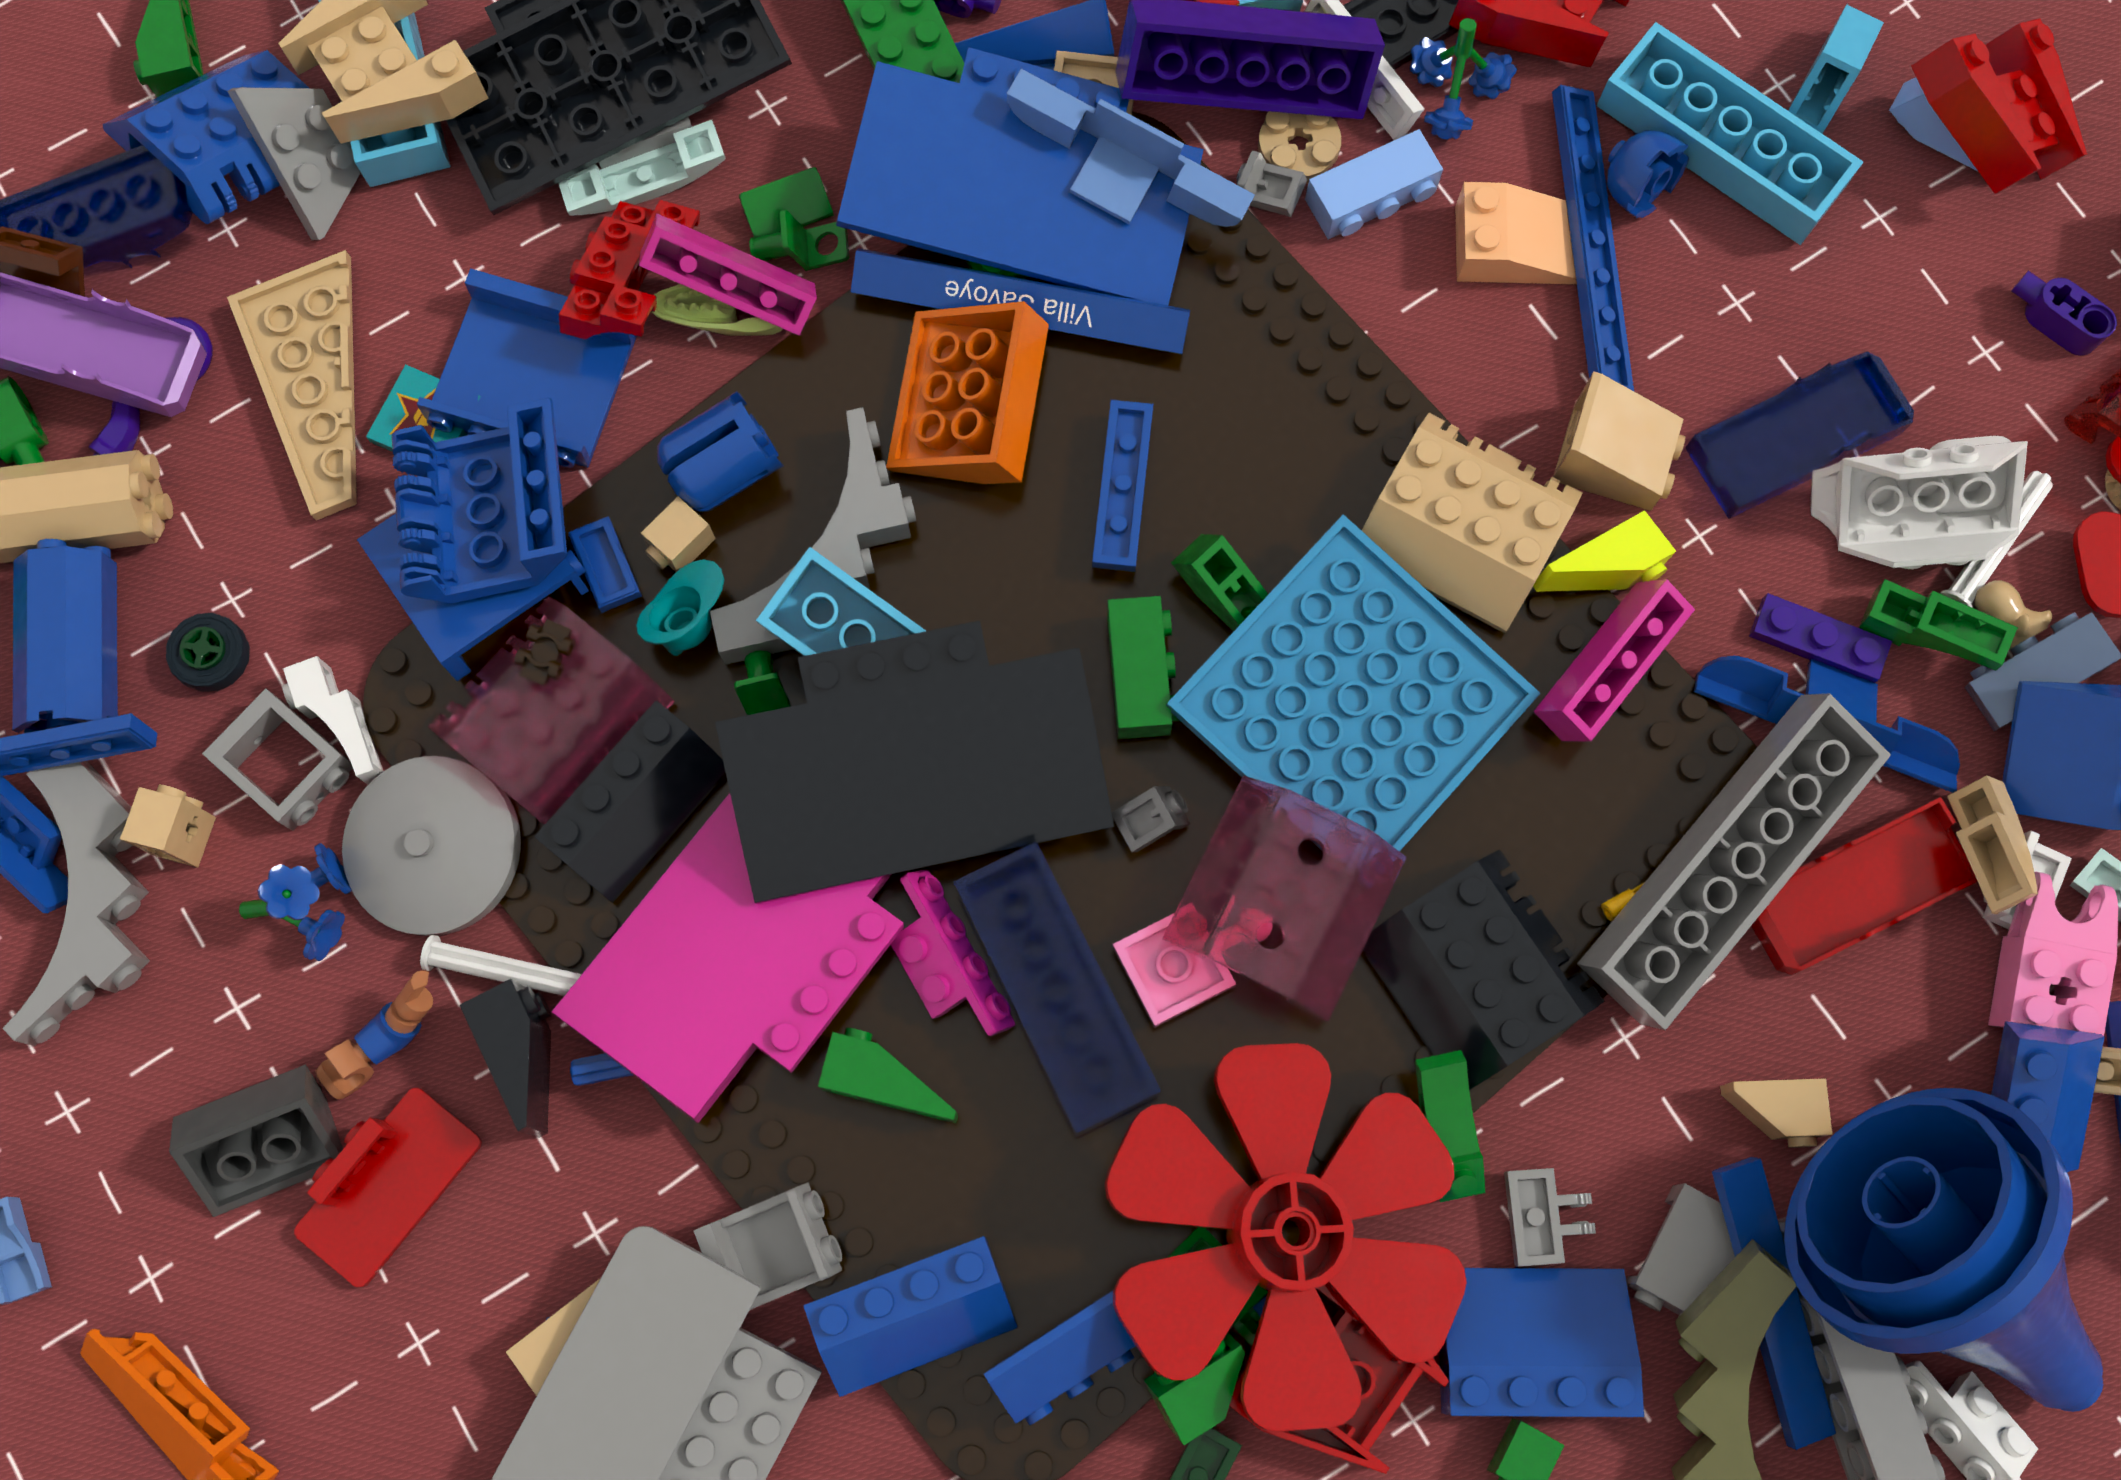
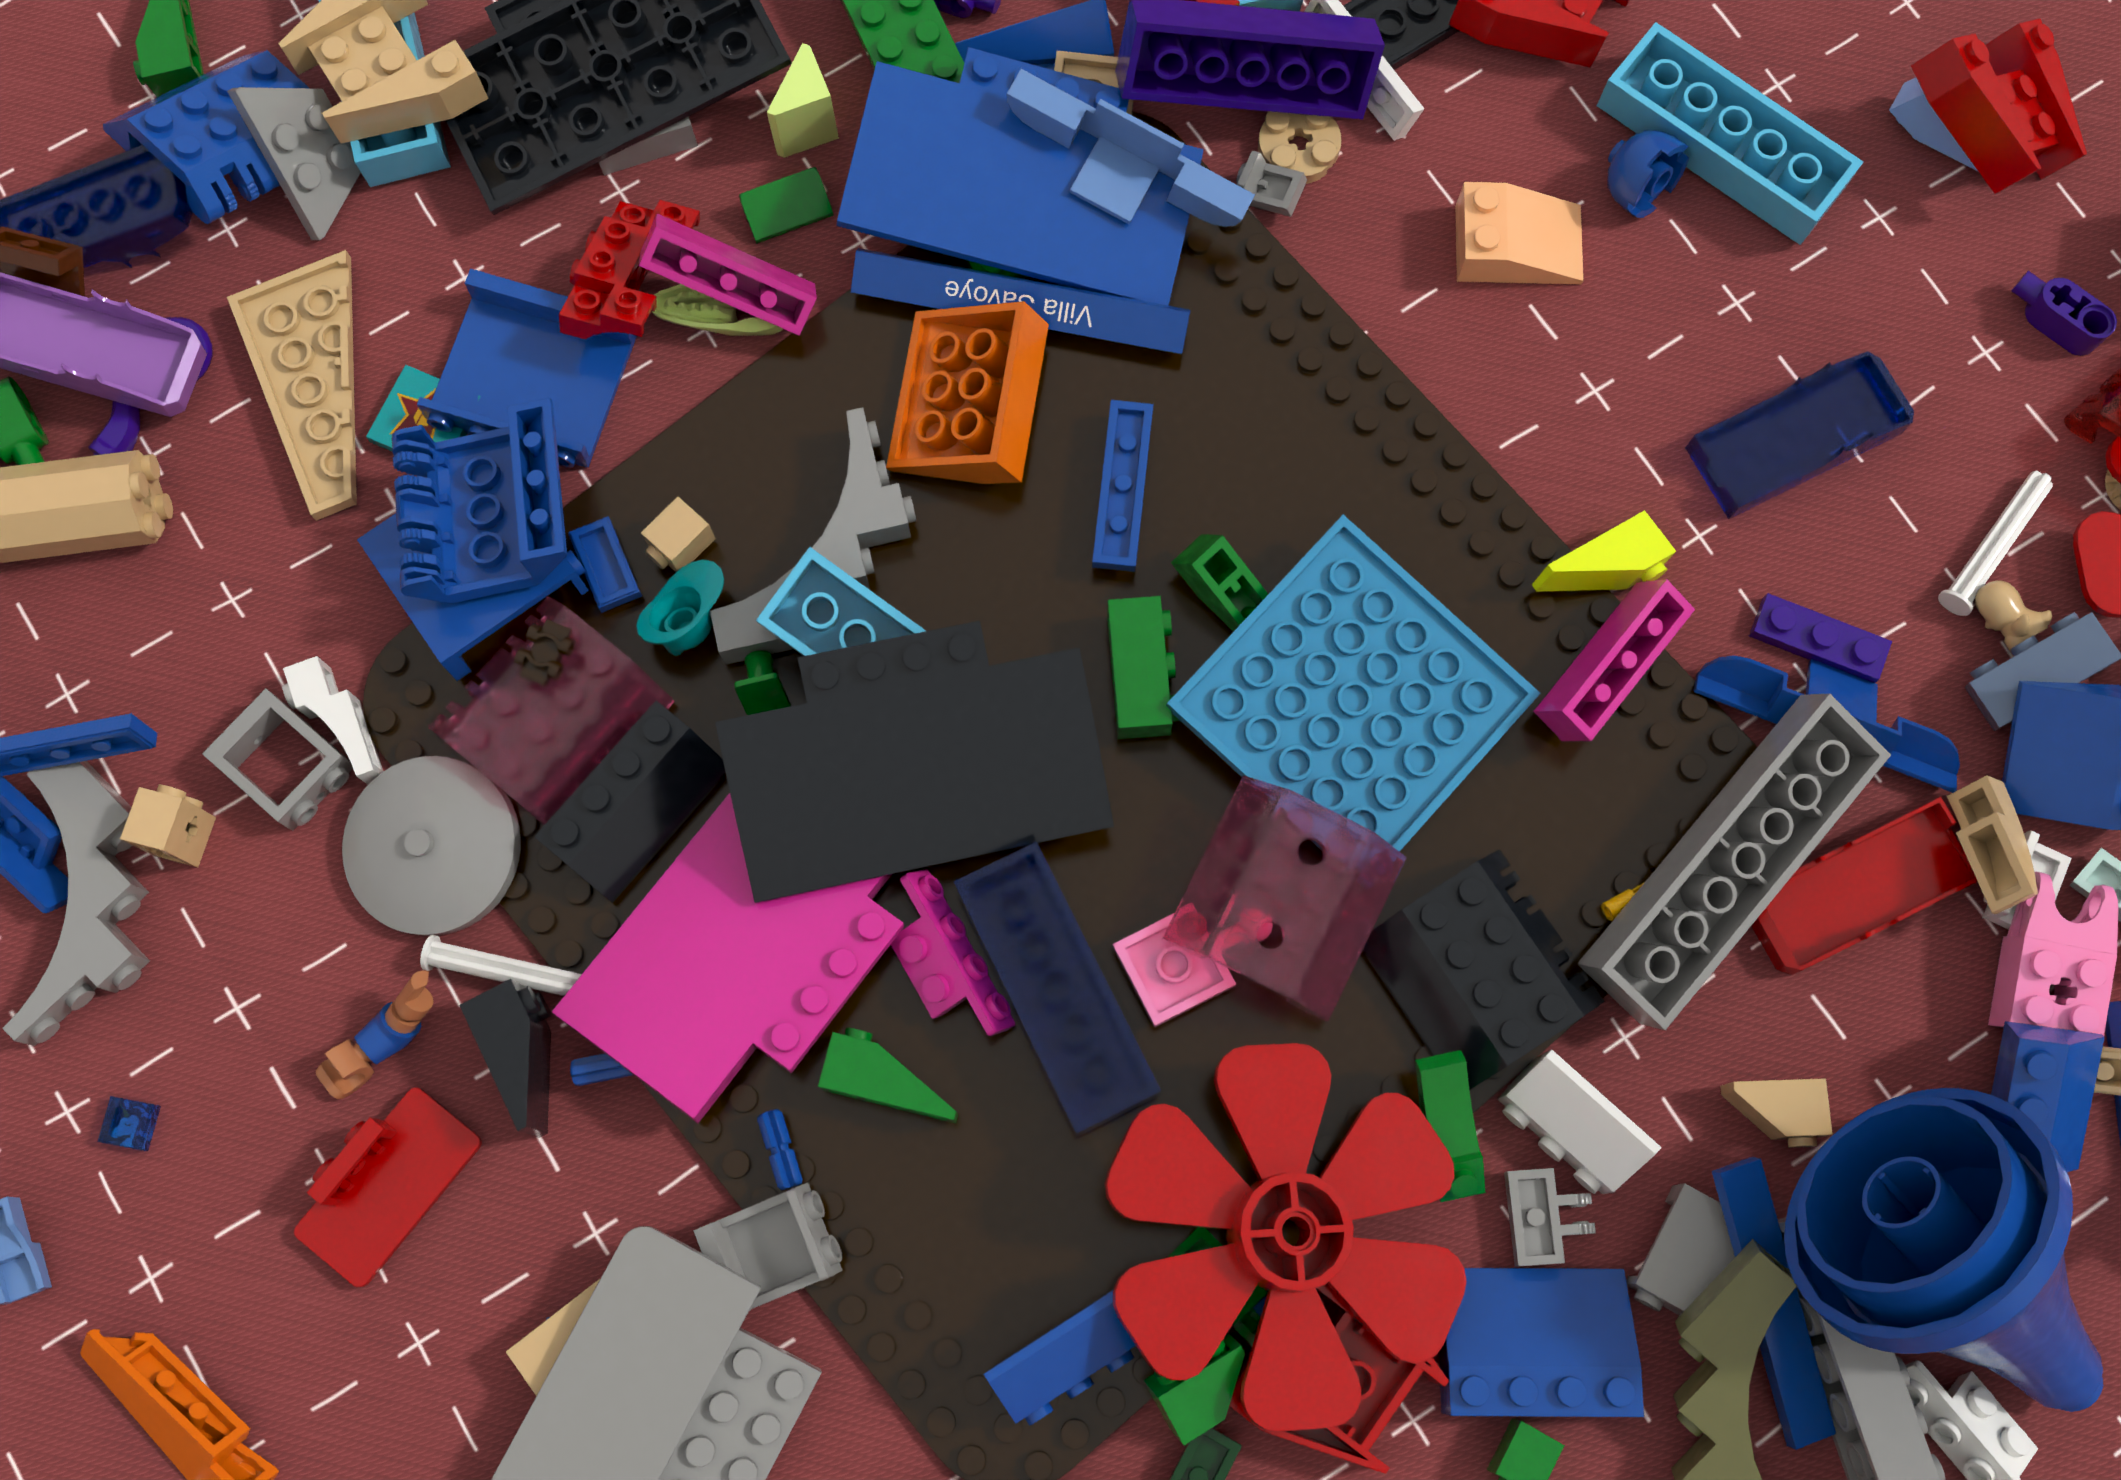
(64, 636): blue brick -> none
(129, 1123): none -> clear blue tile
(199, 638): black wheel -> none
(255, 1140): dark grey slope -> none
(290, 893): blue plant -> none
(646, 175): light aqua slope -> none
(717, 455): blue cylinder -> none
(782, 1158): none -> blue piece
(800, 243): green bracket -> none
(802, 108): none -> yellowish green slope
(910, 1316): blue slope -> none
(1151, 816): flat silver bracket -> none
(1374, 185): light blue brick -> none
(1433, 66): blue plant -> none
(1469, 522): tan slope -> none
(1577, 1124): none -> white slope
(1591, 234): blue tile -> none
(1620, 445): tan slope -> none
(1835, 68): medium azure slope -> none
(1924, 503): white slope -> none
(1937, 625): green slope -> none

